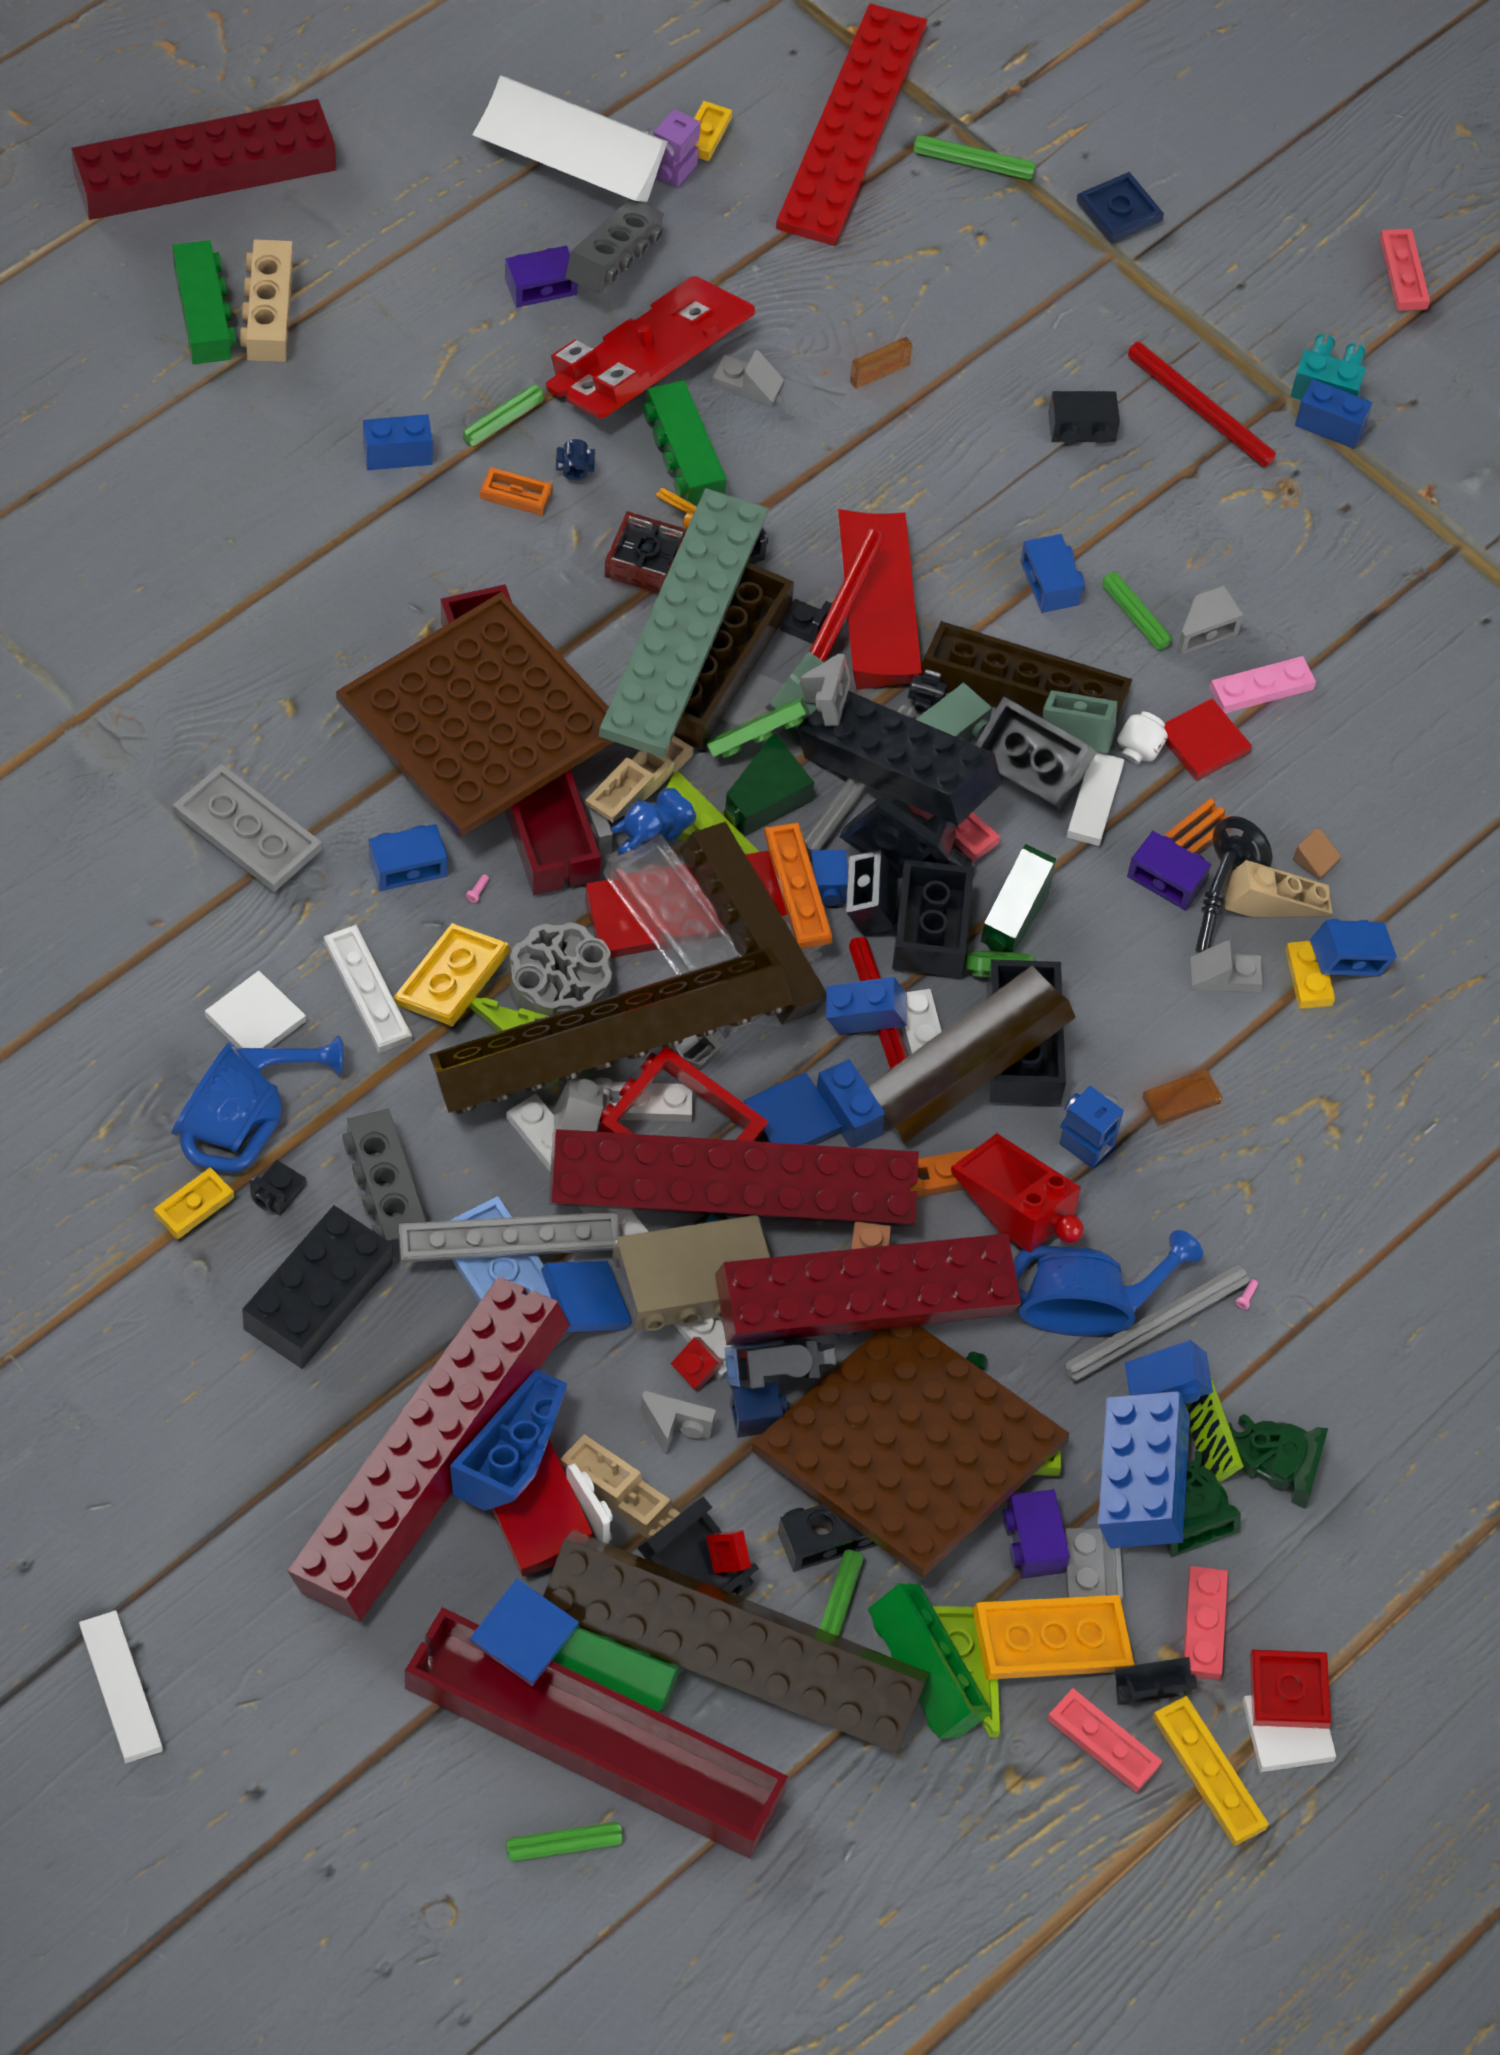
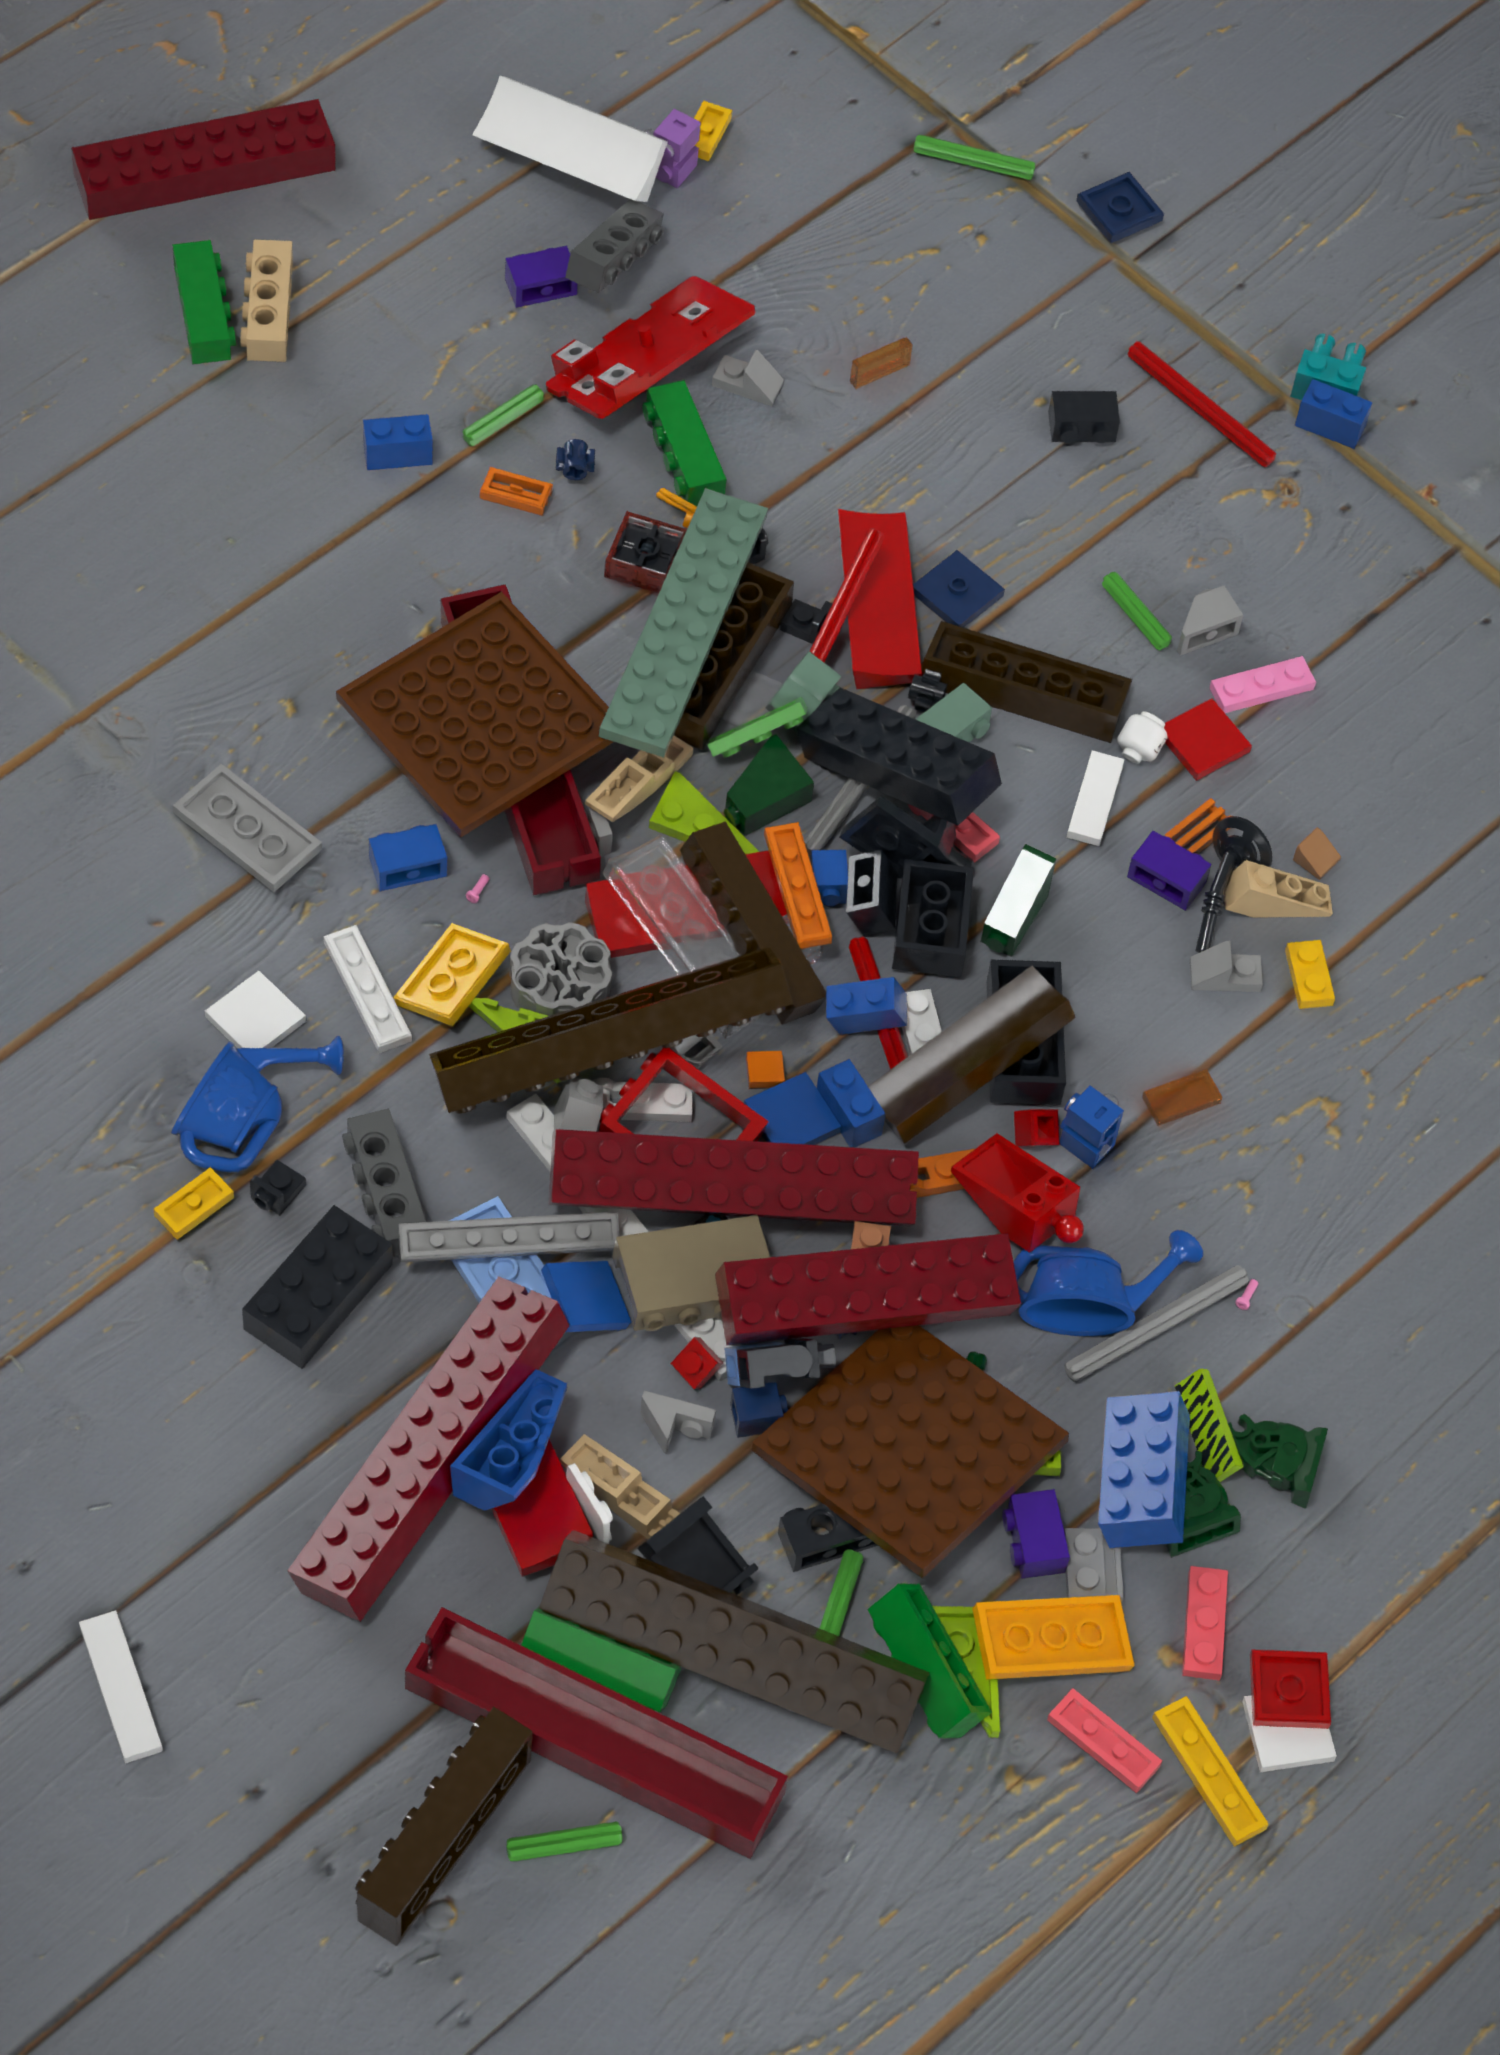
(443, 1825): none -> dark brown brick
(524, 1632): blue tile -> none
(648, 820): blue animal -> none
(728, 1551): red plate -> none
(764, 1068): none -> orange tile
(828, 688): light grey slope -> none
(851, 125): red plate -> none
(957, 590): none -> dark blue plate
(979, 961): bright green plate -> none
(1035, 753): black brick -> none
(1036, 1127): none -> red slope
(1052, 573): blue brick -> none
(1083, 717): sand green brick -> none
(1154, 1680): black hinge -> none
(1171, 1370): blue brick -> none
(1353, 948): blue brick -> none
(1404, 269): coral plate -> none

